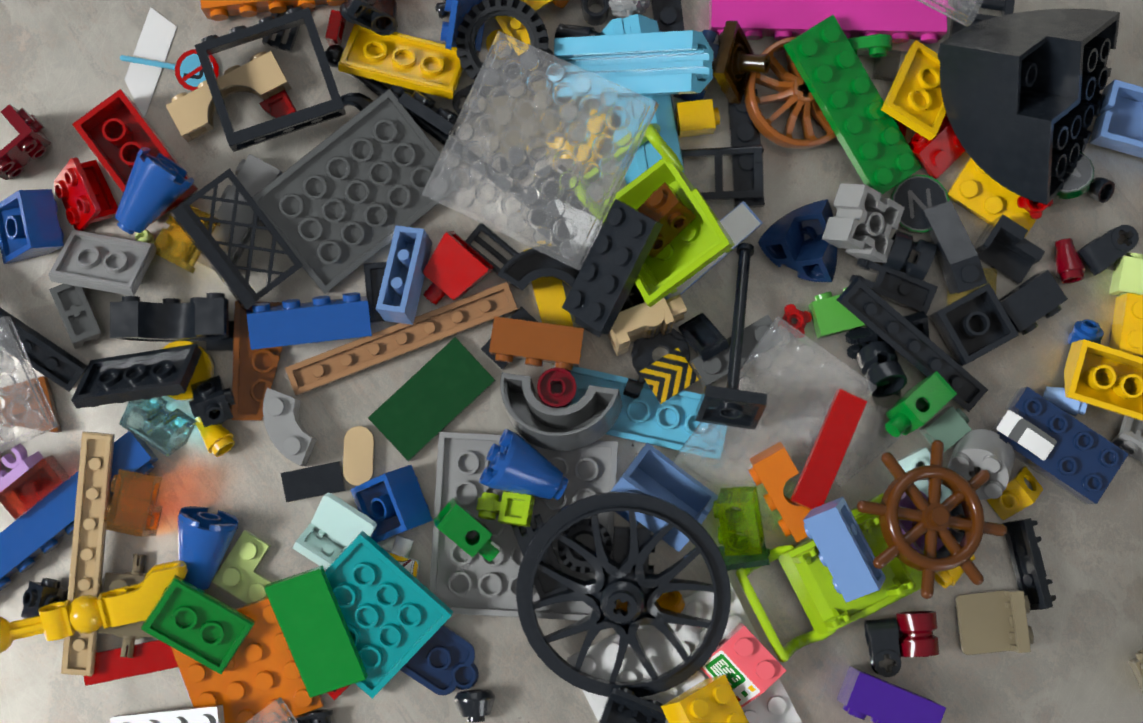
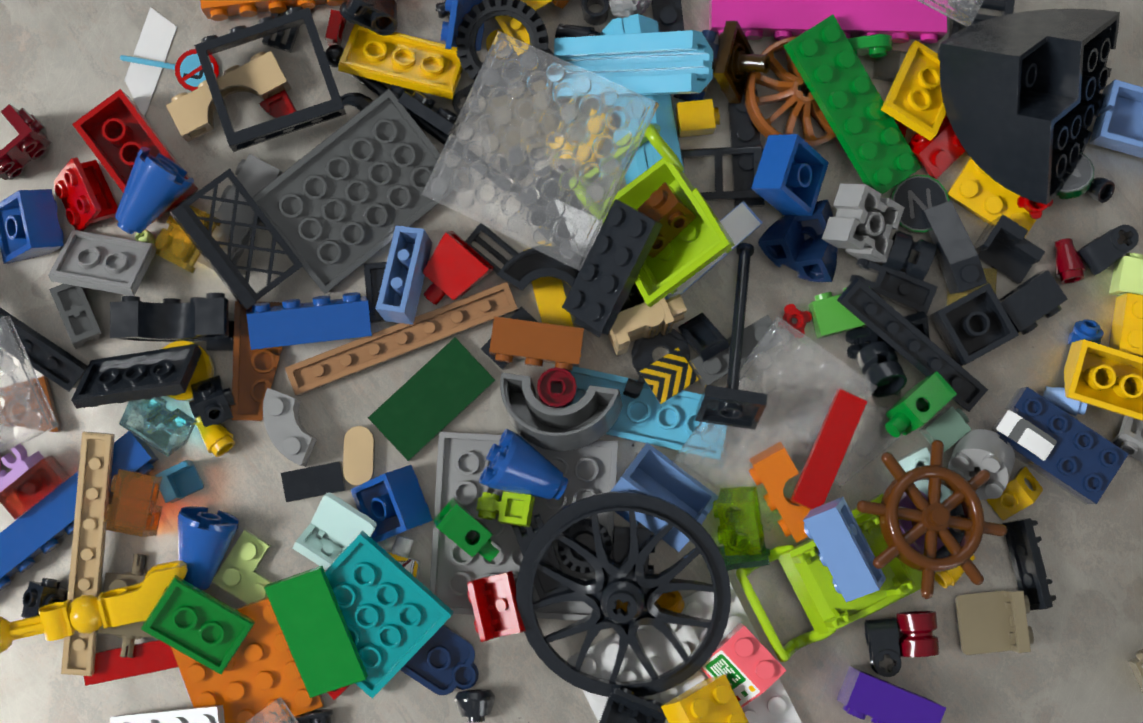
(180, 481): none -> dark azure panel
(495, 606): none -> red bracket
(790, 175): none -> blue brick

